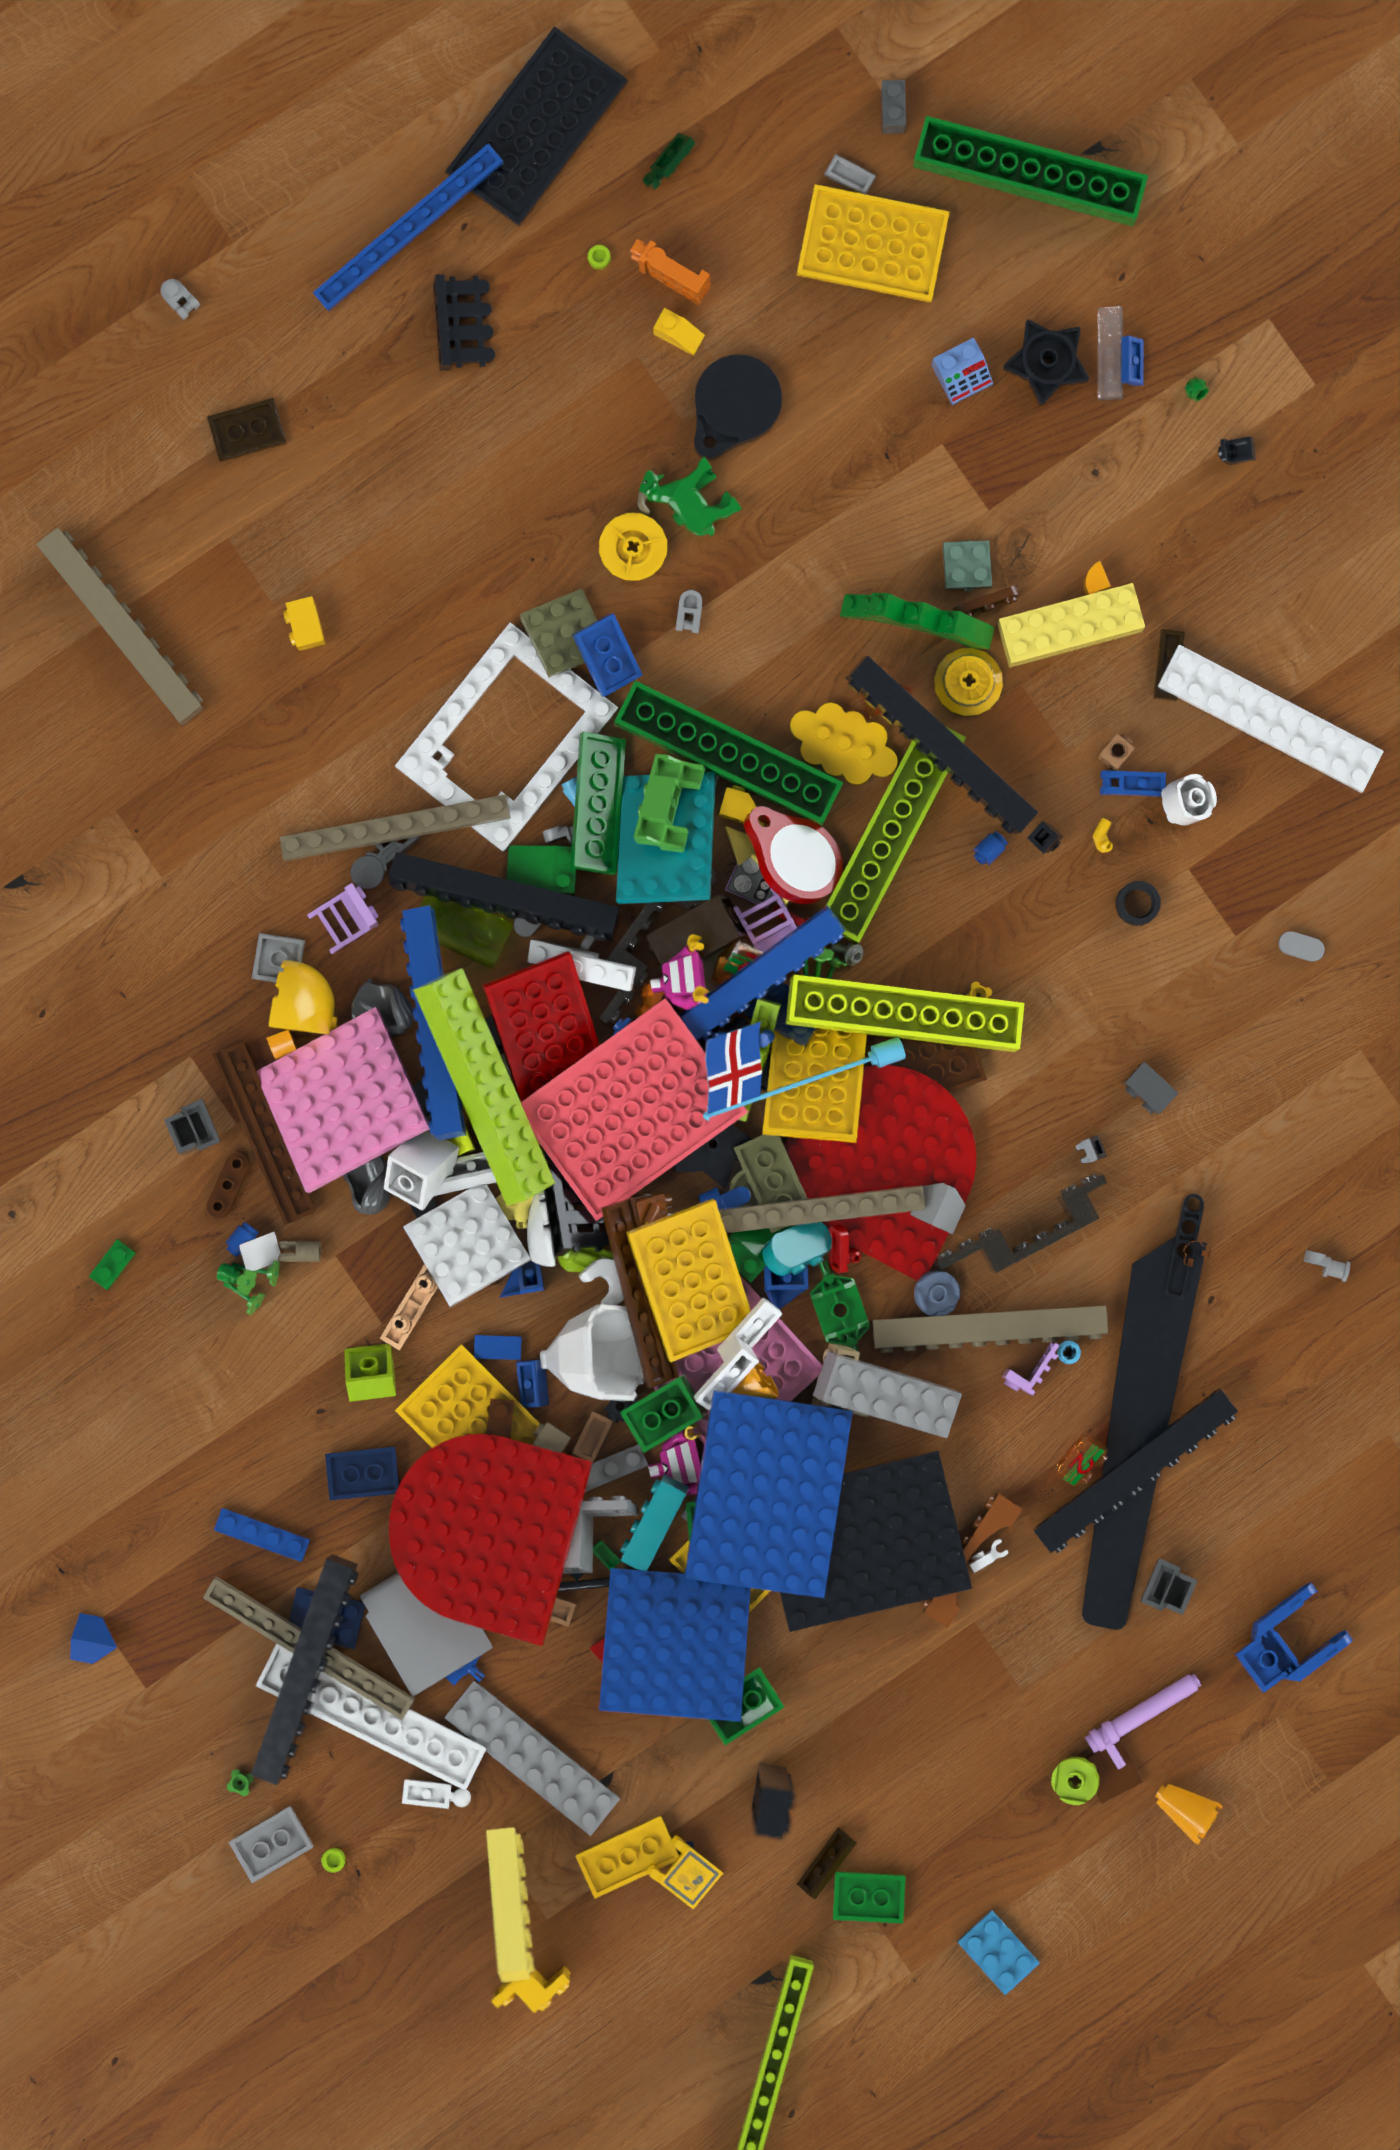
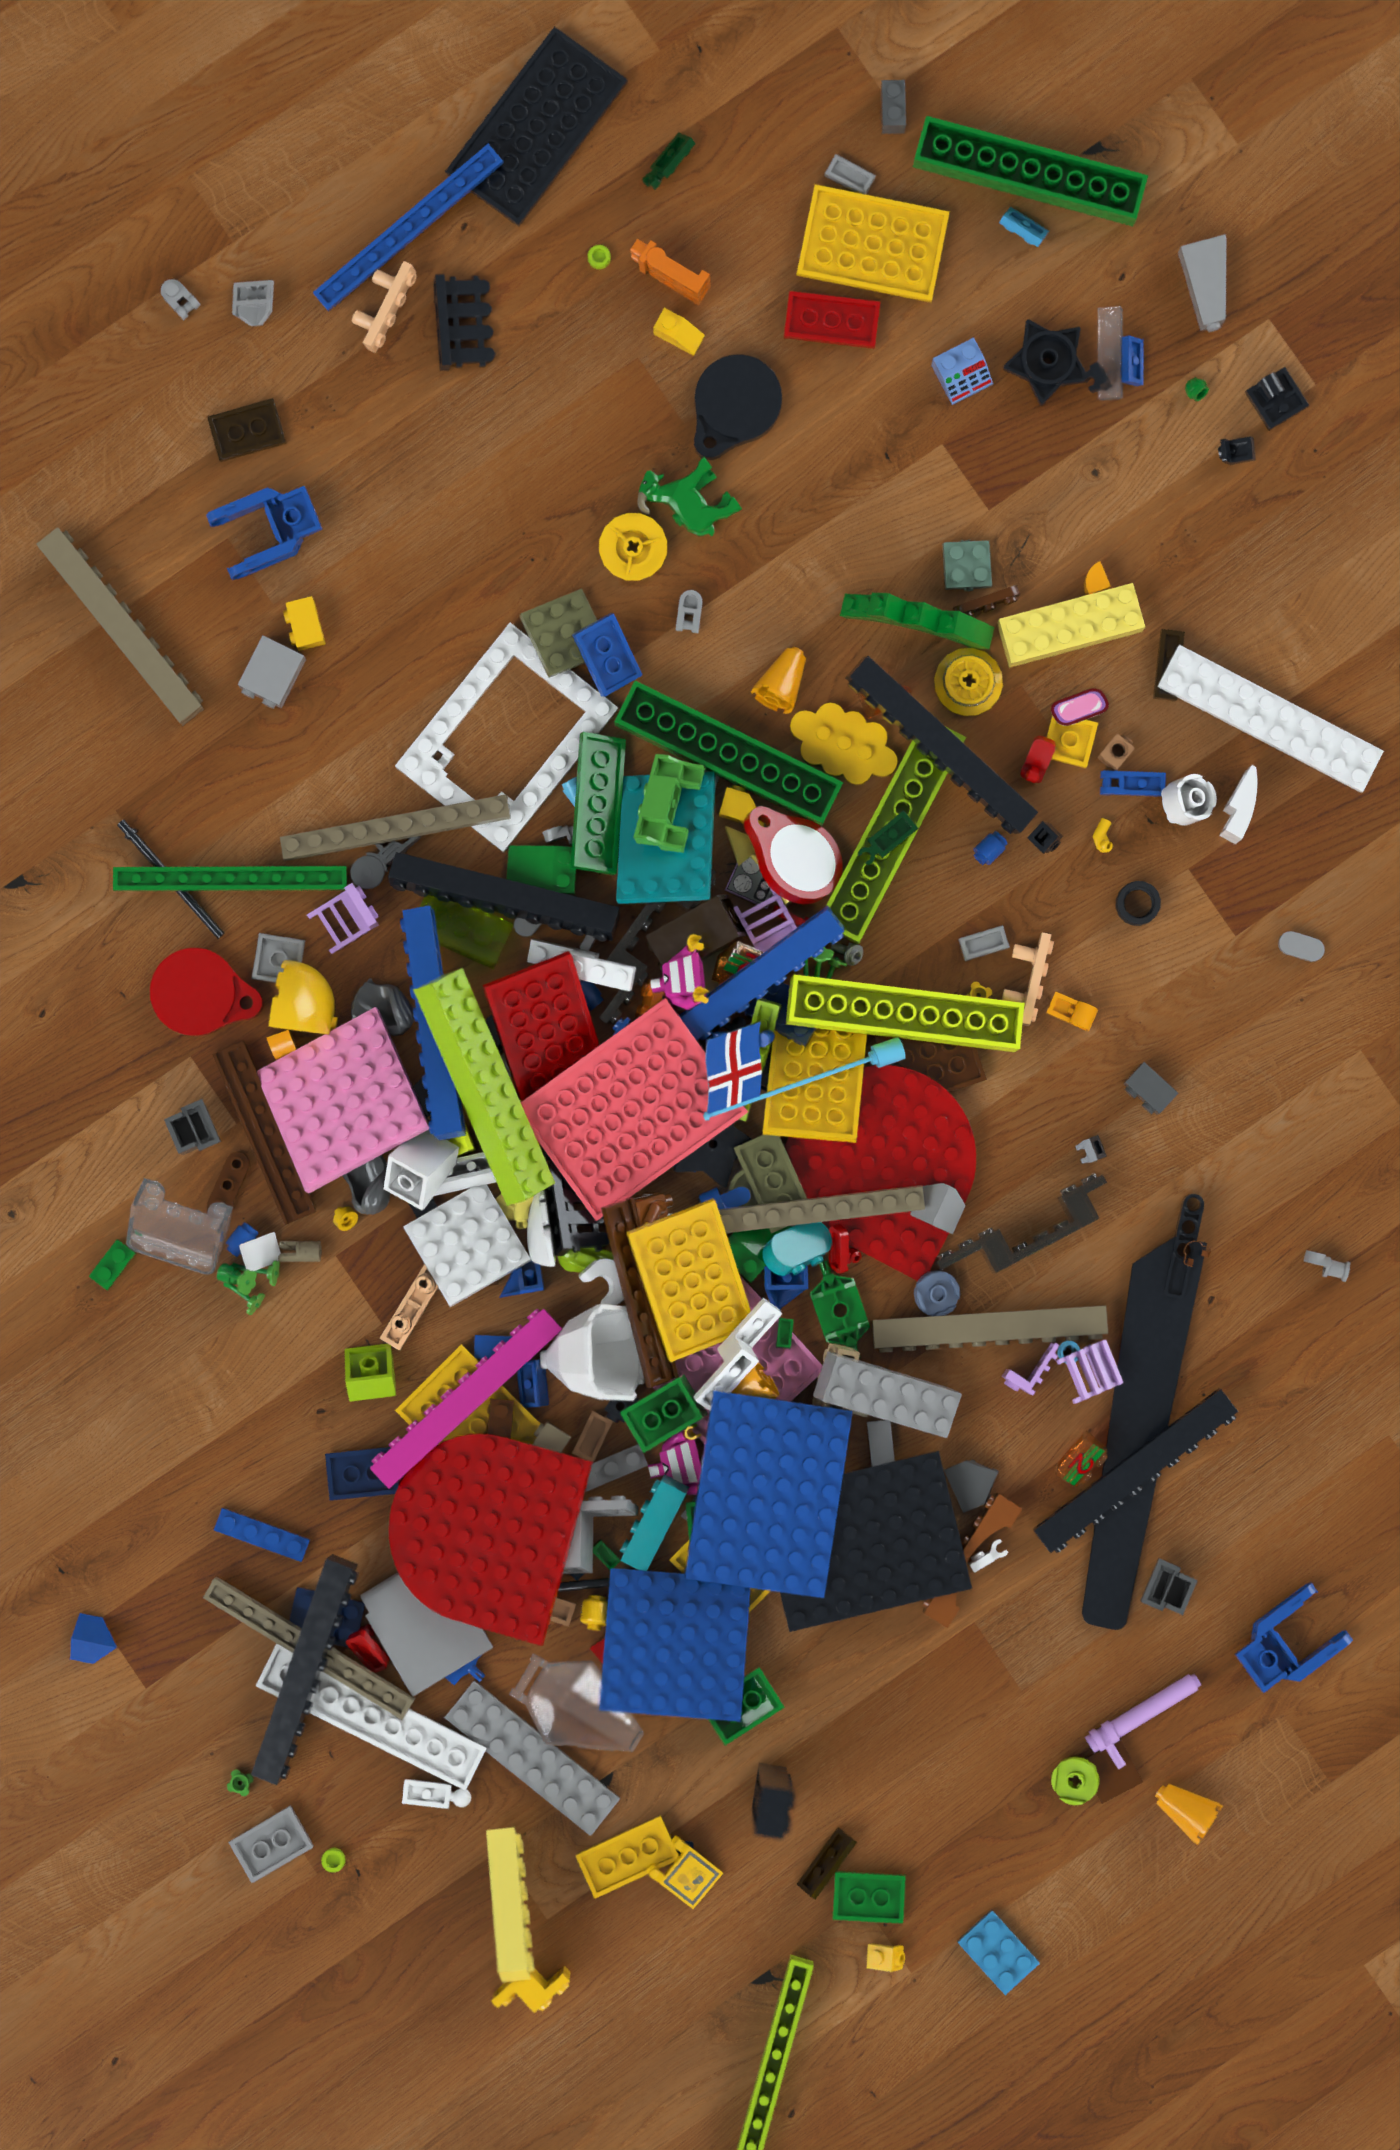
(131, 834): none -> black bar
(177, 1232): none -> clear windscreen
(200, 993): none -> red piece
(230, 878): none -> green plate
(253, 301): none -> light grey slope
(271, 673): none -> light grey brick
(289, 515): none -> blue plate
(345, 1218): none -> yellow tile
(367, 1649): none -> red piece
(386, 315): none -> light nougat plate
(466, 1398): none -> dark pink brick
(567, 1704): none -> clear windscreen
(591, 994): none -> blue brick
(594, 1612): none -> yellow head
(781, 681): none -> light orange cone
(784, 1333): none -> green piece
(832, 319): none -> red plate
(880, 1442): none -> light grey tile
(885, 1957): none -> yellow bracket
(889, 837): none -> dark green plate
(971, 1483): none -> dark grey slope
(983, 943): none -> light grey tile
(1024, 227): none -> dark azure plate
(1037, 957): none -> light nougat plate
(1038, 759): none -> red piece
(1072, 741): none -> yellow plate
(1072, 1011): none -> light orange plate
(1079, 707): none -> sticker
(1099, 375): none -> black tile
(1102, 1366): none -> lavender plate
(1206, 279): none -> light grey slope
(1241, 806): none -> white slope
(1276, 398): none -> black plate

